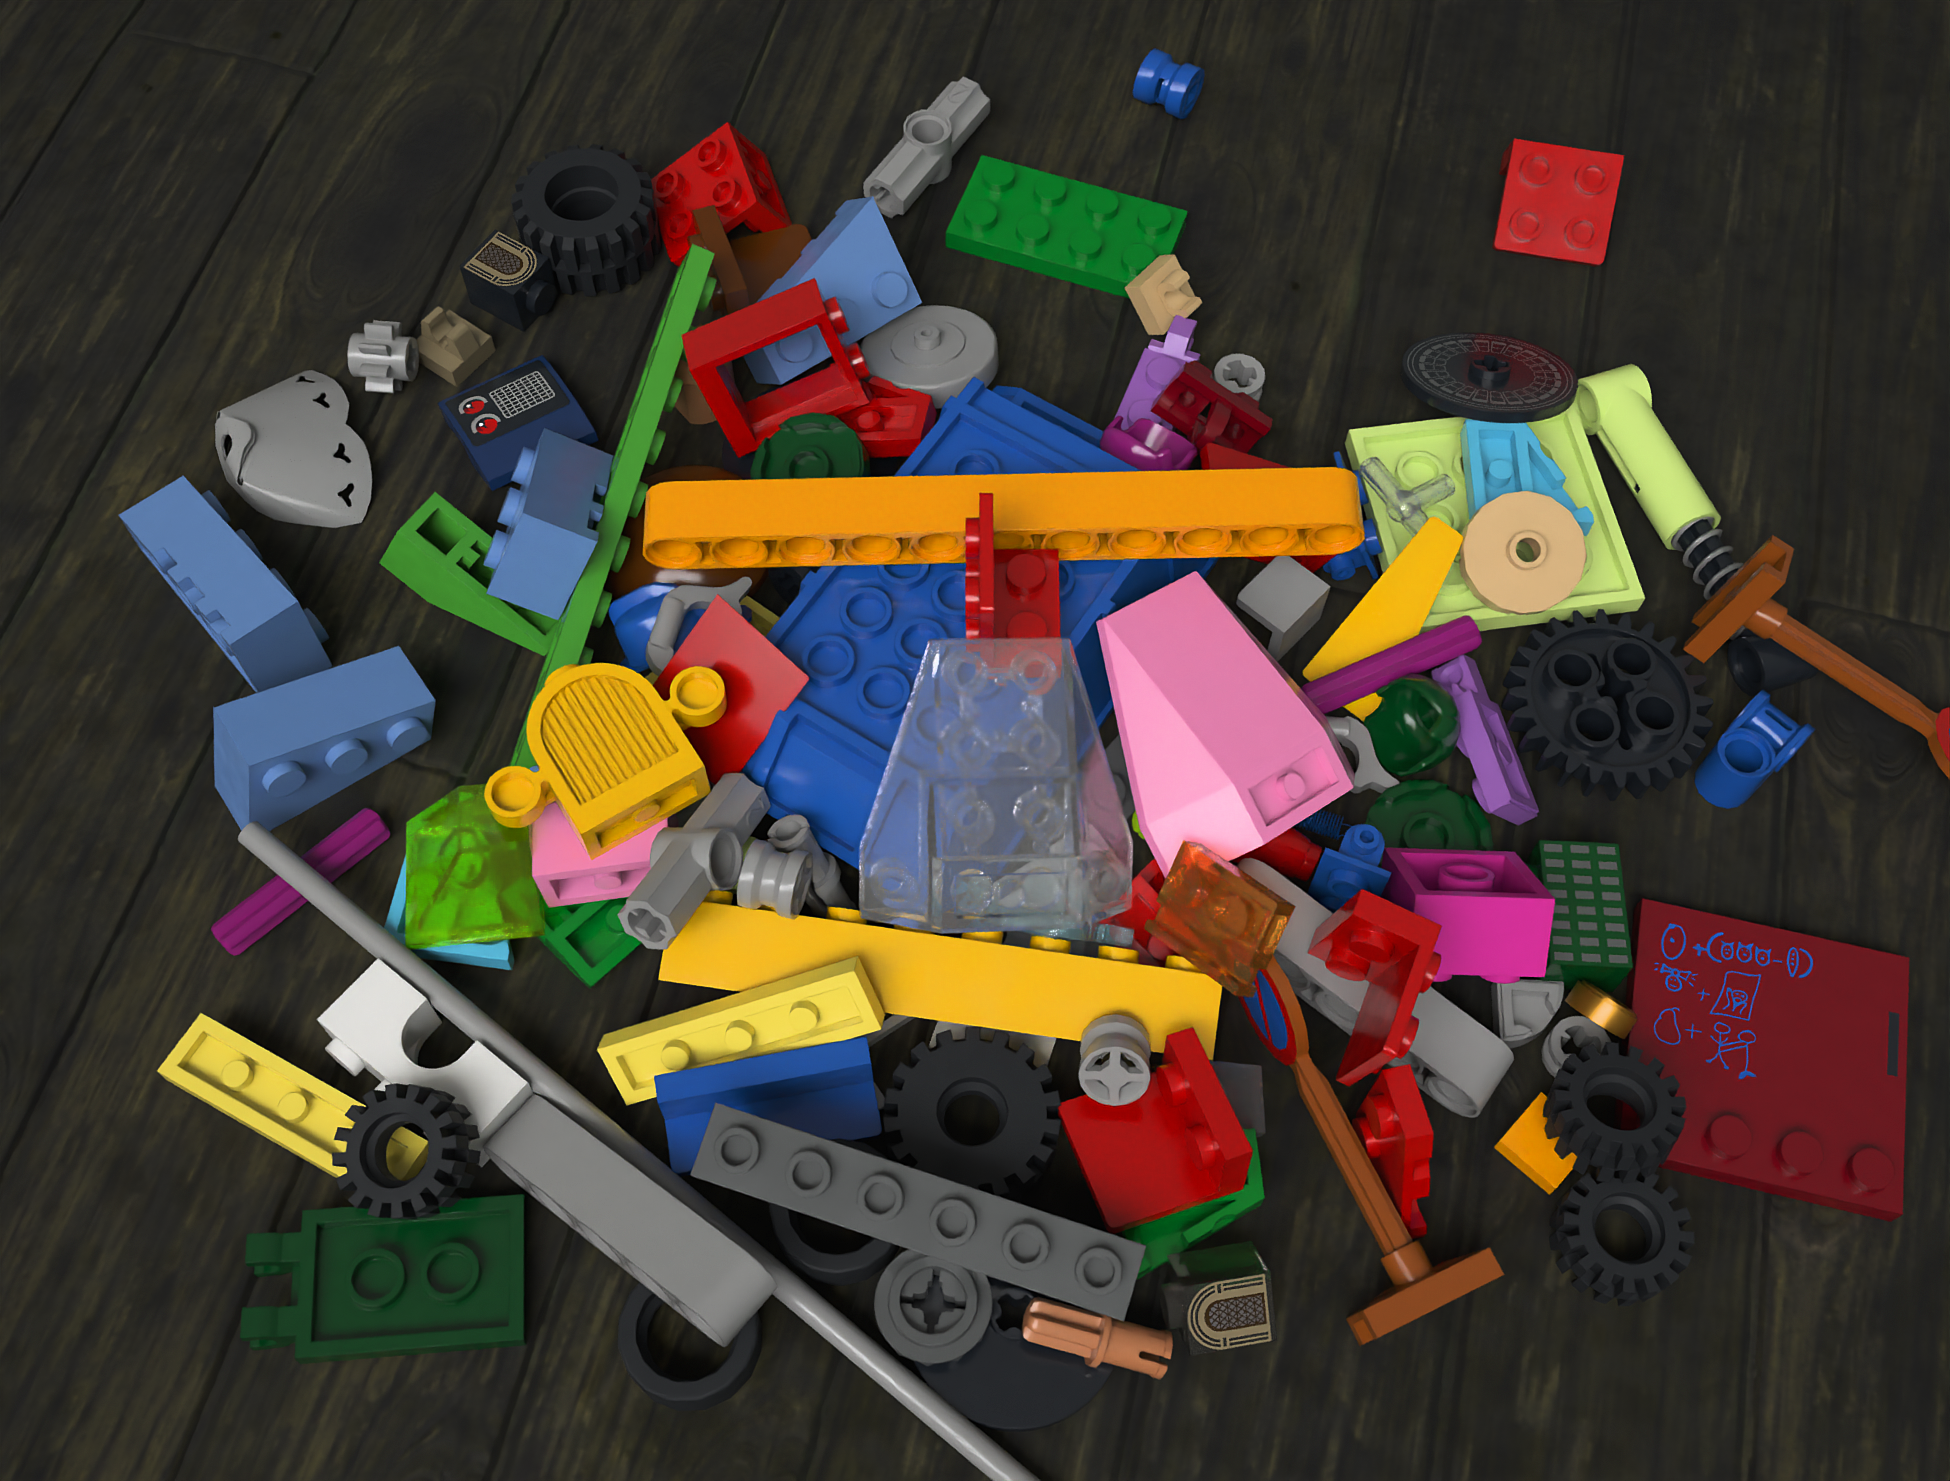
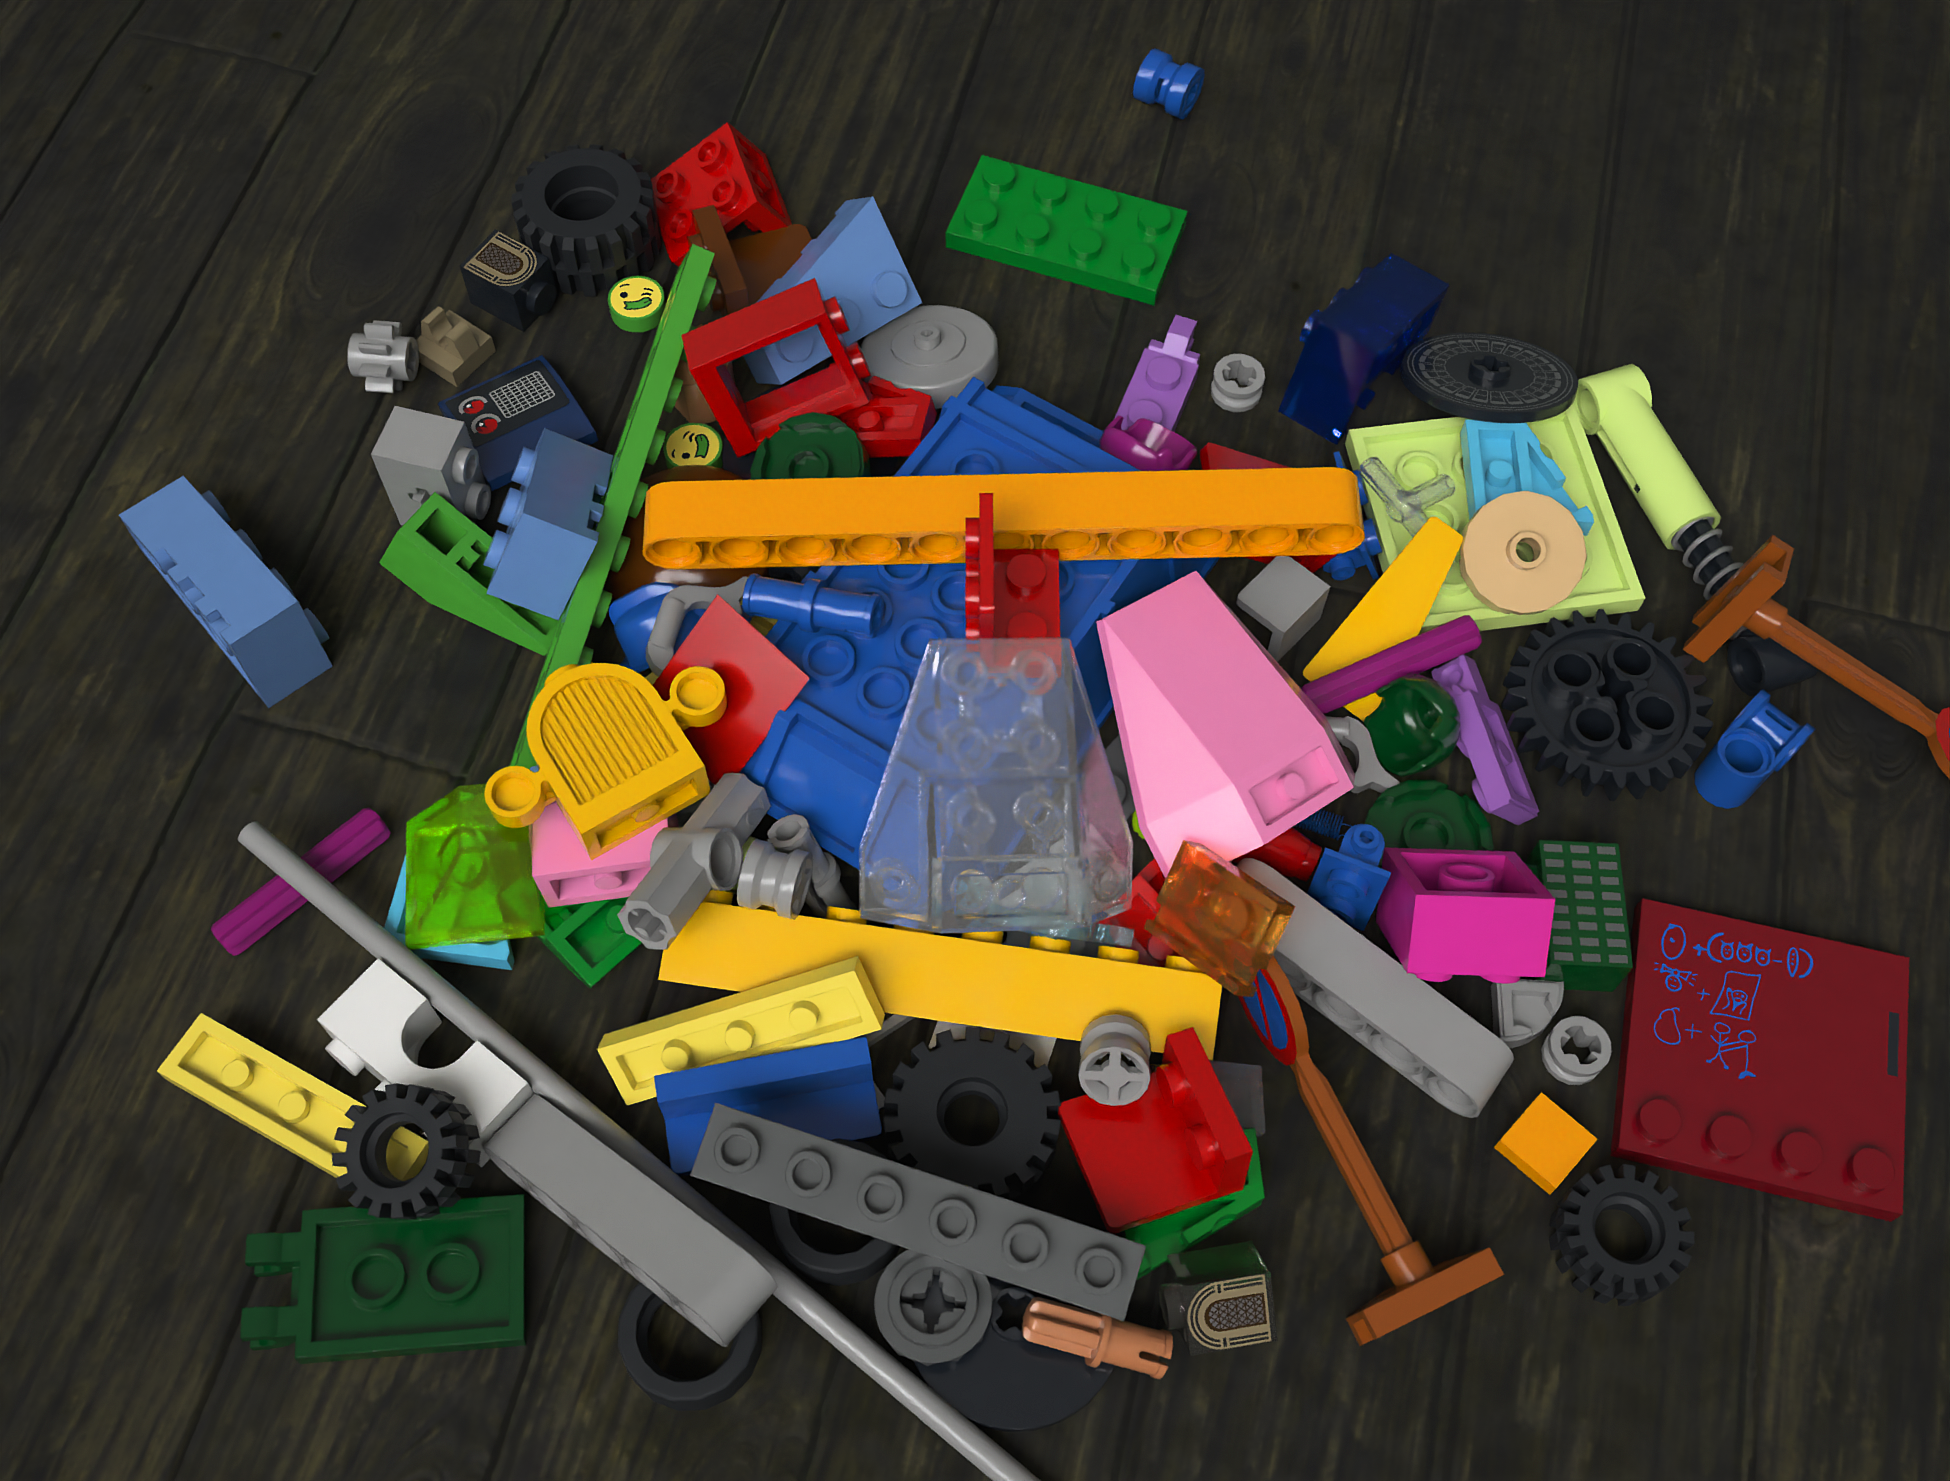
(287, 450): light grey piece -> none
(317, 736): medium blue wedge -> none
(426, 456): none -> light grey brick
(636, 303): none -> tile
(693, 446): none -> light yellow tile
(813, 605): none -> blue pin
(927, 147): light grey piece -> none
(1161, 294): tan tile -> none
(1232, 418): dark red hips -> none
(1357, 341): none -> clear blue wedge
(1397, 956): red bracket -> none
(1398, 1142): red wing -> none
(1557, 202): red bracket -> none
(1602, 1008): pearl gold tile -> none
(1630, 1082): black tyre -> none

